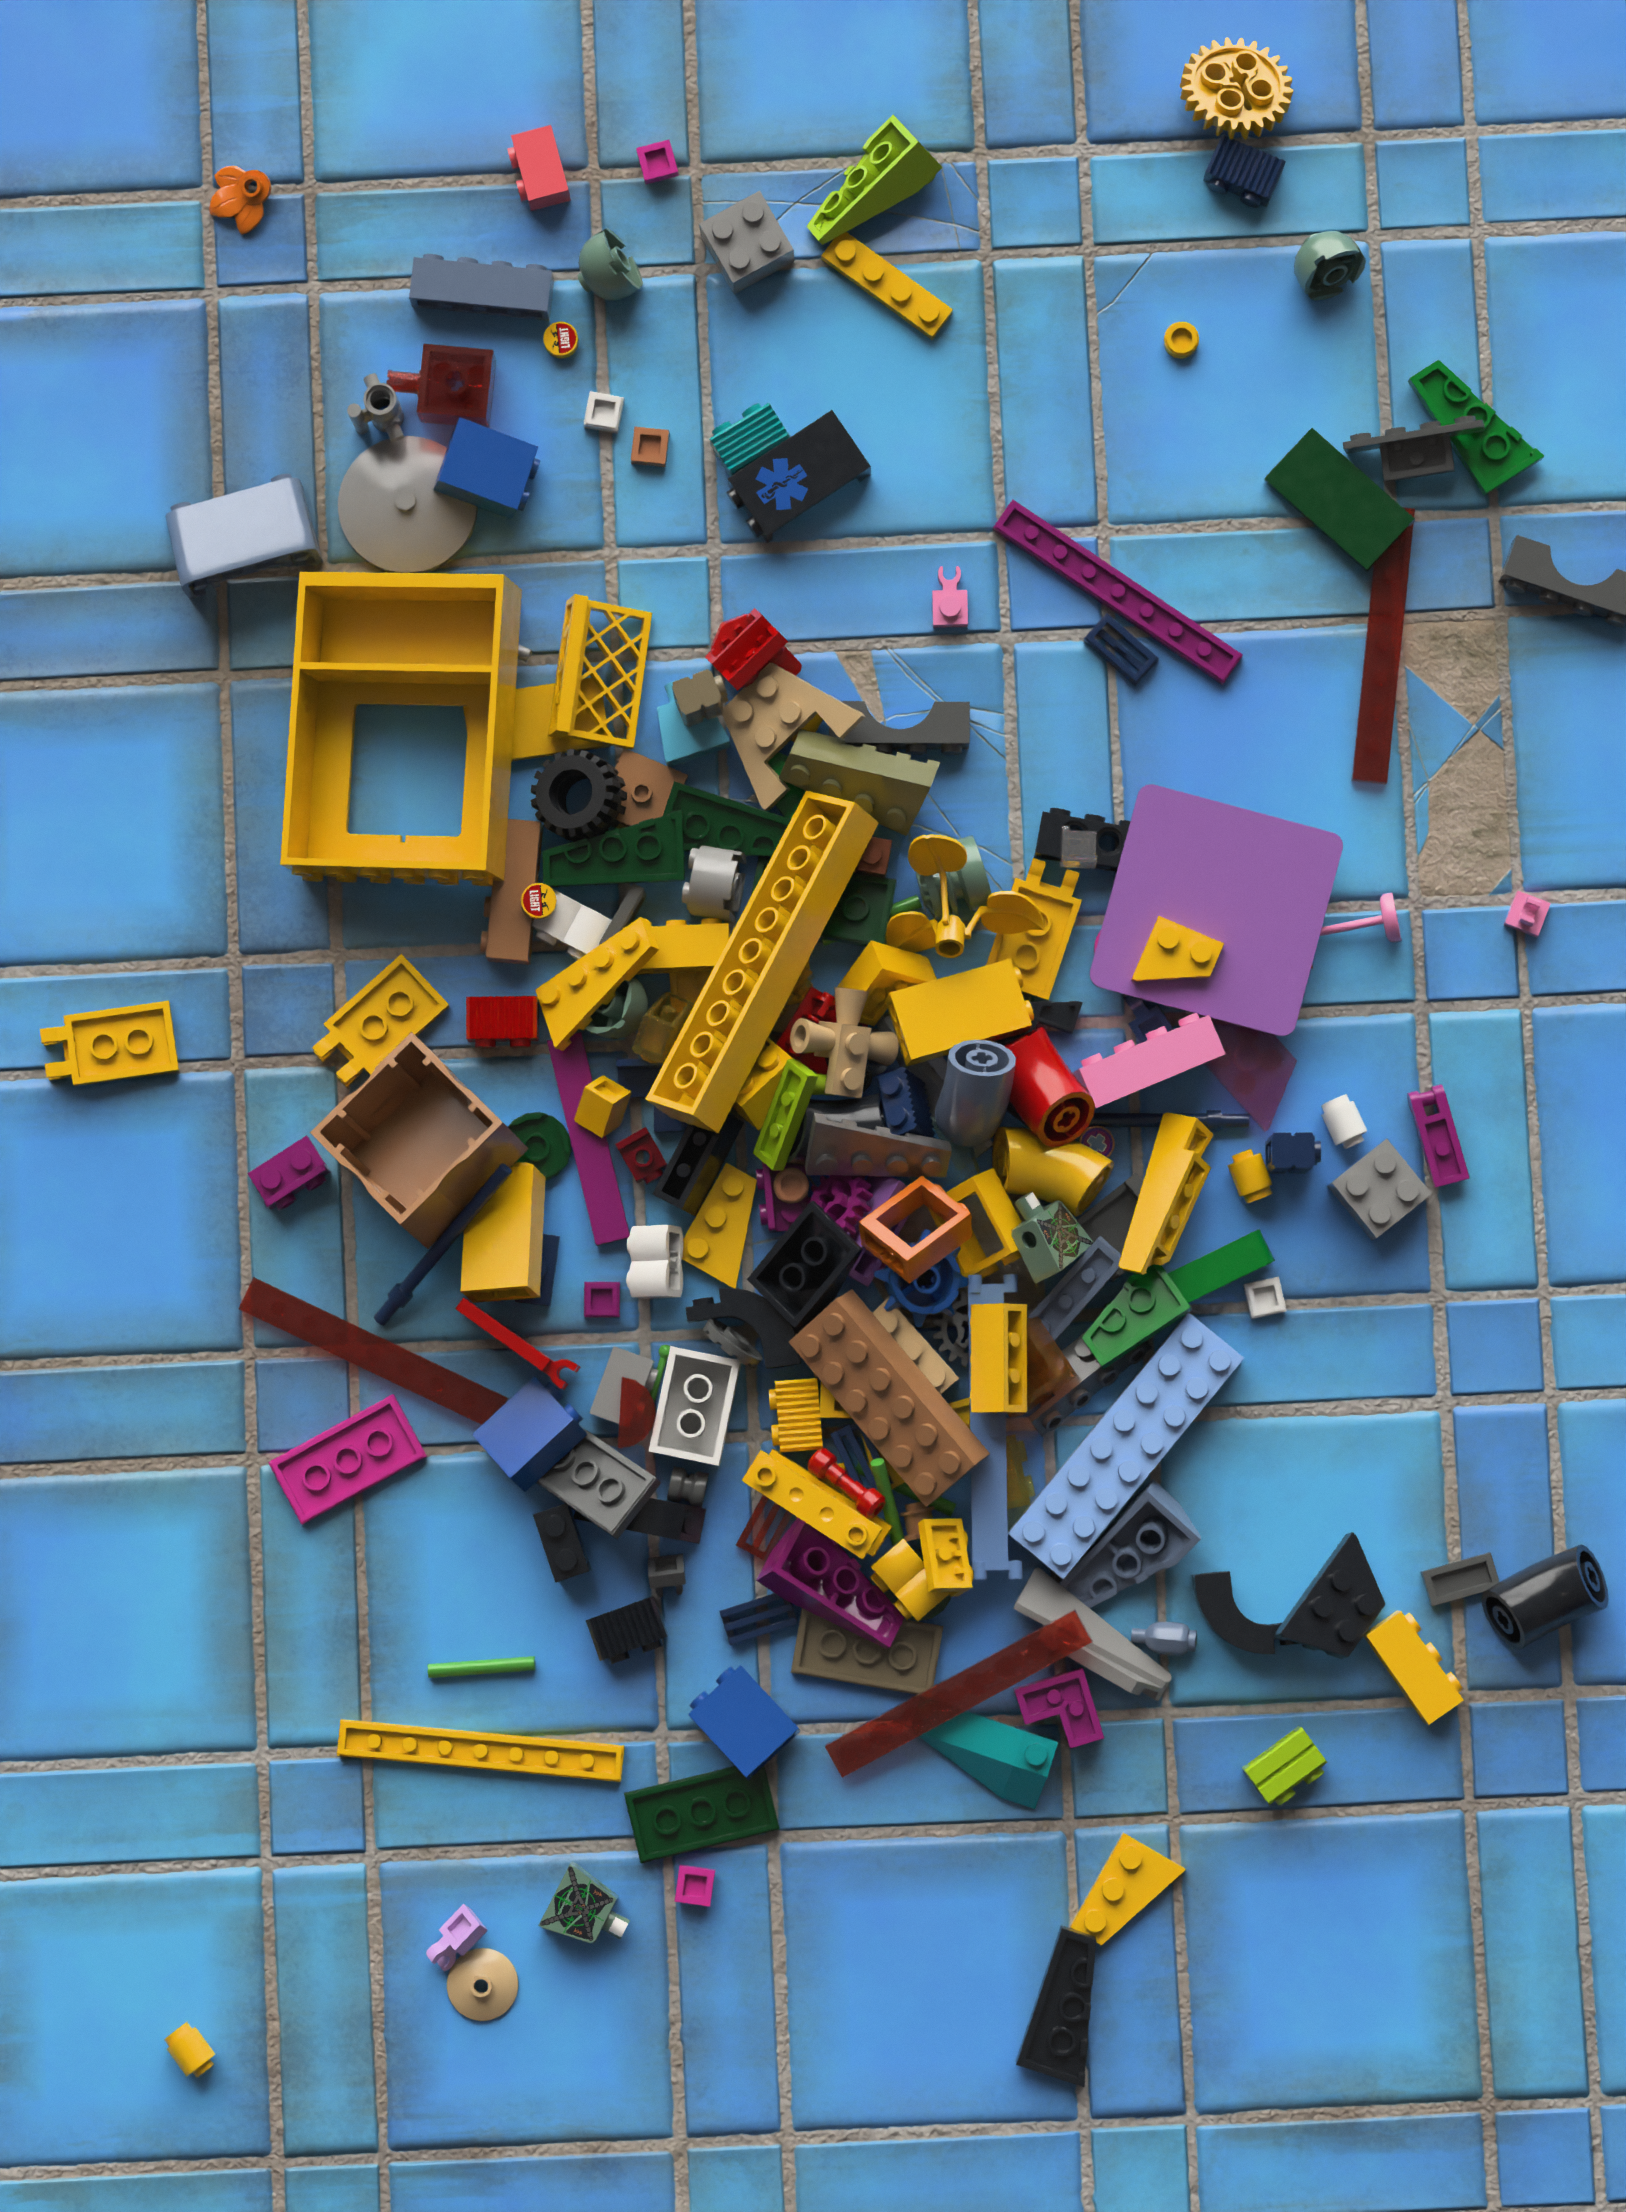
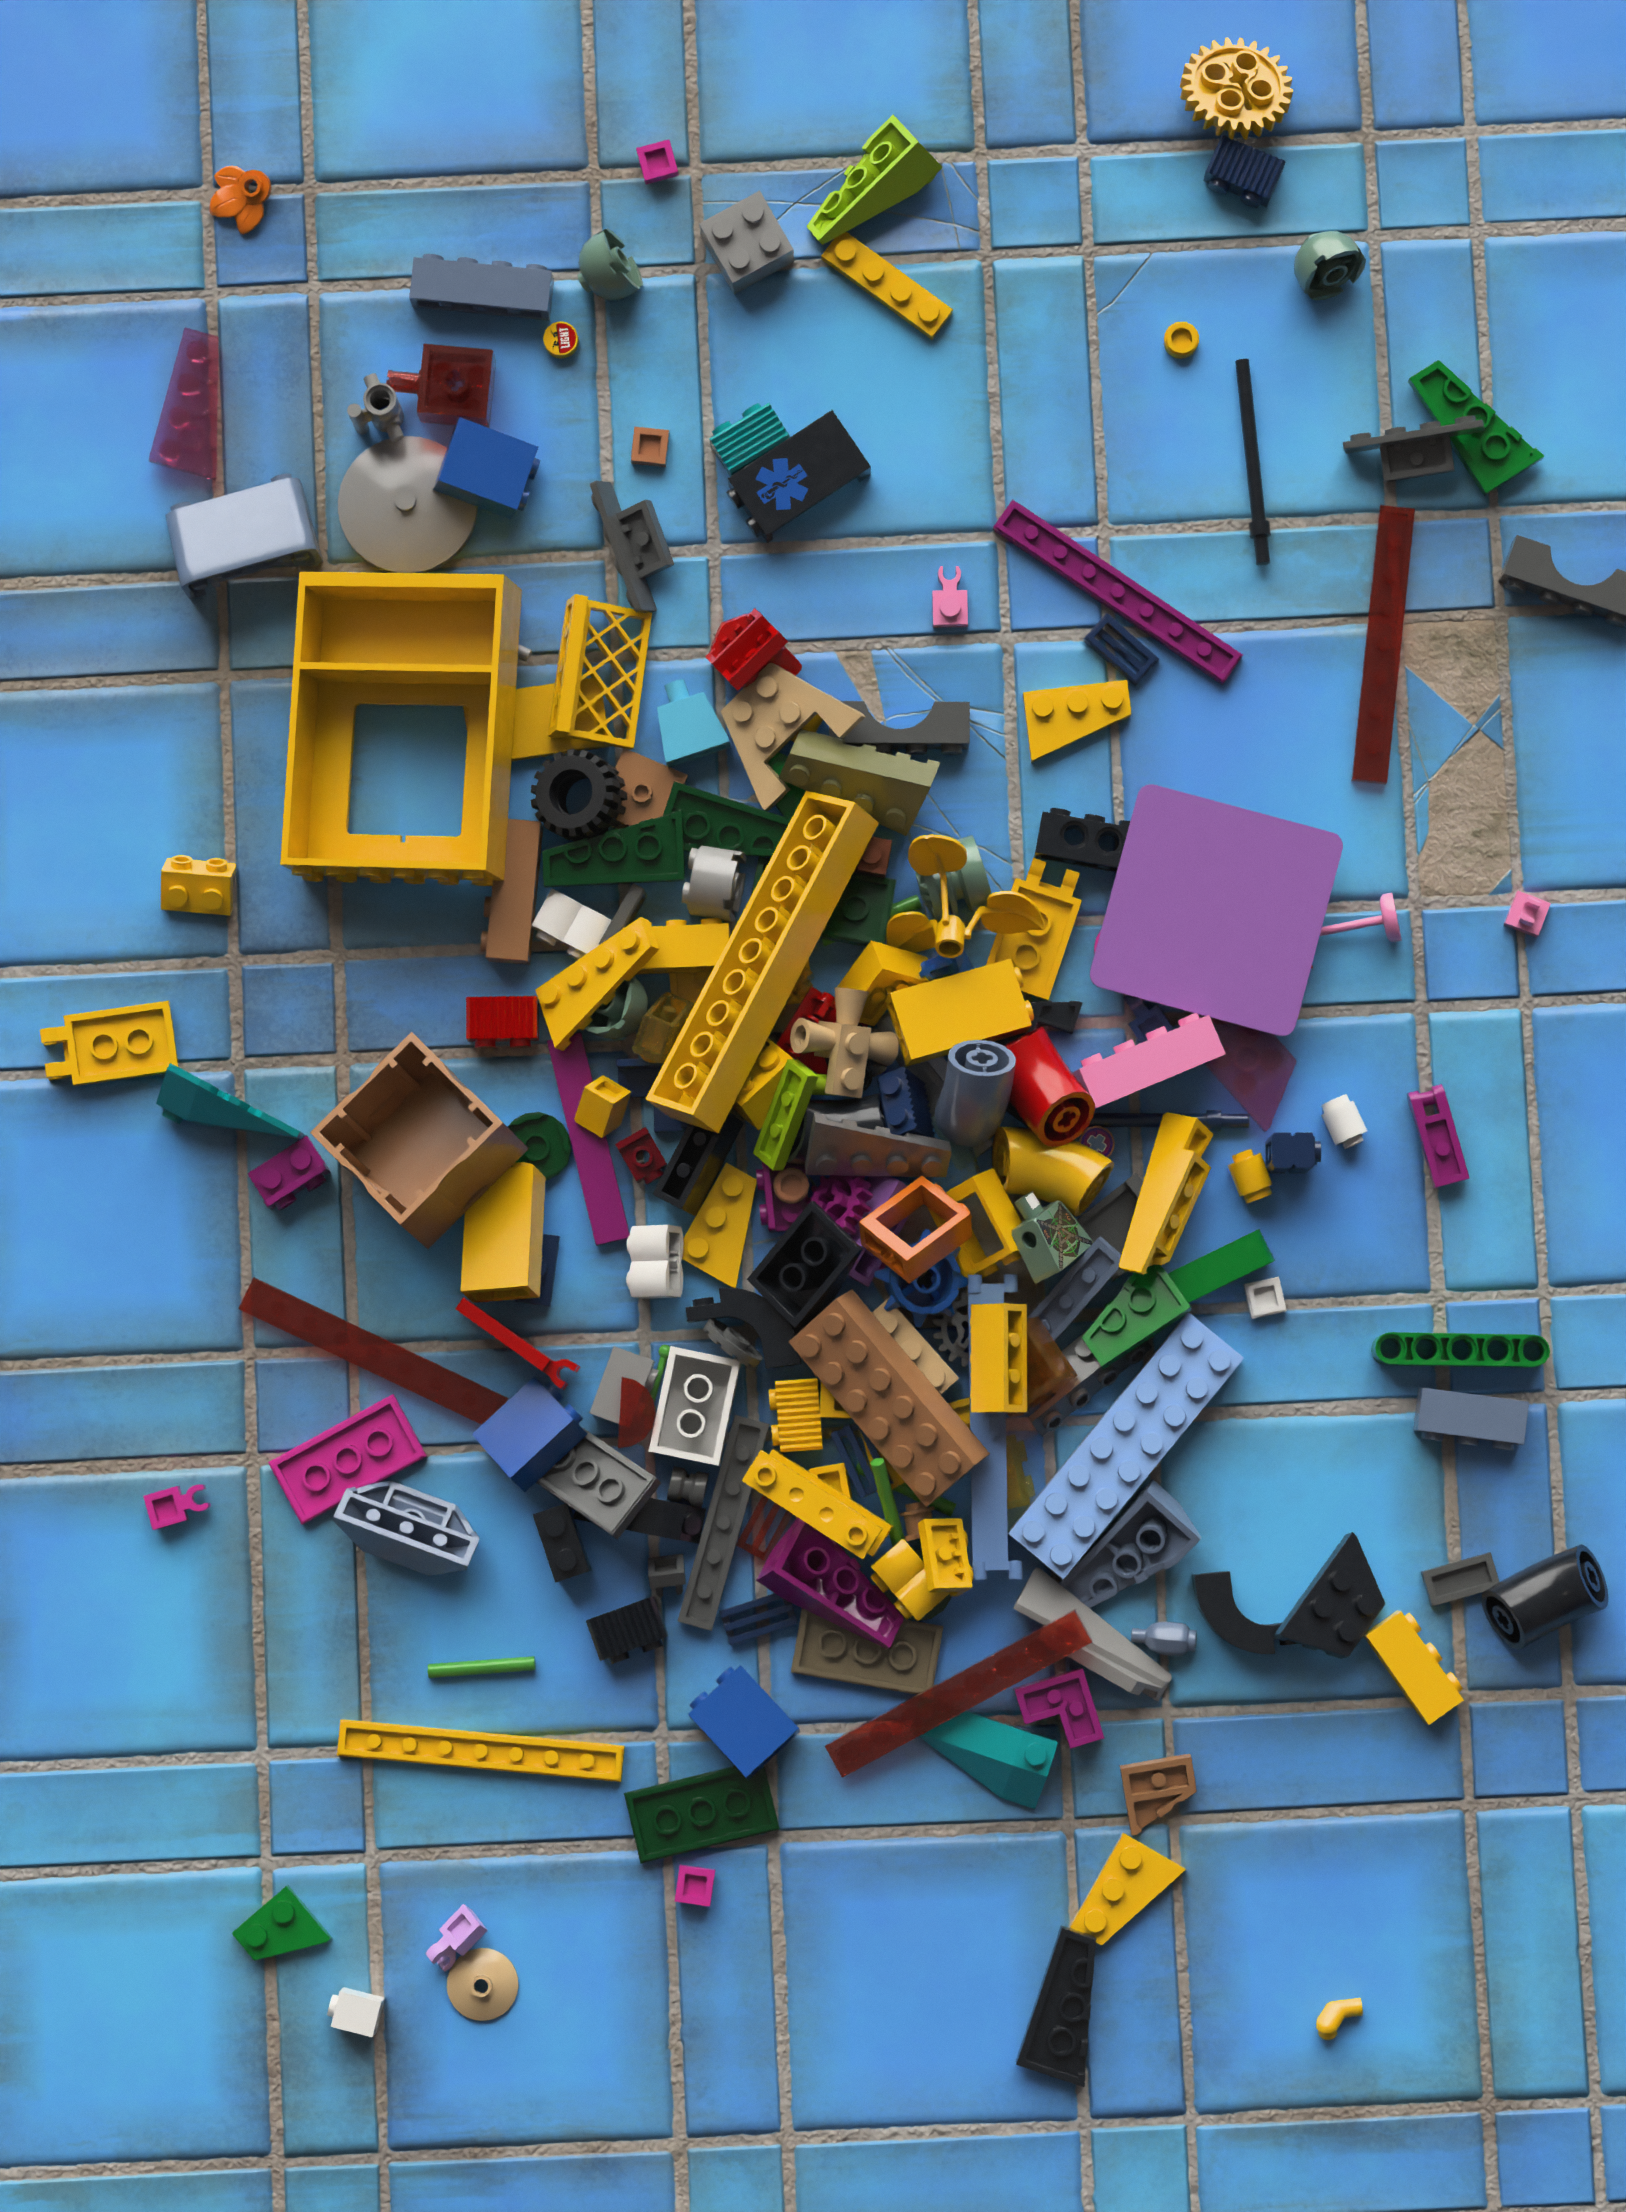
(170, 1506): none -> dark pink plate
(189, 414): none -> clear pink wing
(190, 2050): yellow brick -> none
(197, 885): none -> yellow bracket
(204, 1104): none -> teal wedge
(280, 1927): none -> green wing
(356, 2011): none -> white brick
(380, 1018): yellow tile -> none
(402, 1292): dark blue bar -> none
(407, 1527): none -> sand blue wedge
(538, 901): tile -> none
(540, 168): coral brick -> none
(583, 1908): torso -> none
(602, 1299): magenta tile -> none
(603, 412): white tile -> none
(635, 541): none -> dark grey bracket
(699, 697): dark tan brick -> none
(722, 1524): none -> dark grey plate
(868, 1501): red piece -> none
(941, 967): none -> blue axle
(1071, 713): none -> yellow wing
(1077, 848): clear panel -> none
(1155, 1787): none -> medium nougat wing
(1176, 953): yellow wing -> none
(1259, 527): none -> black bar
(1285, 1766): lime brick -> none
(1334, 2014): none -> yellow arm
(1339, 499): dark green tile -> none
(1379, 1189): light grey brick -> none
(1470, 1418): none -> sand blue brick
(1476, 1343): none -> green beam

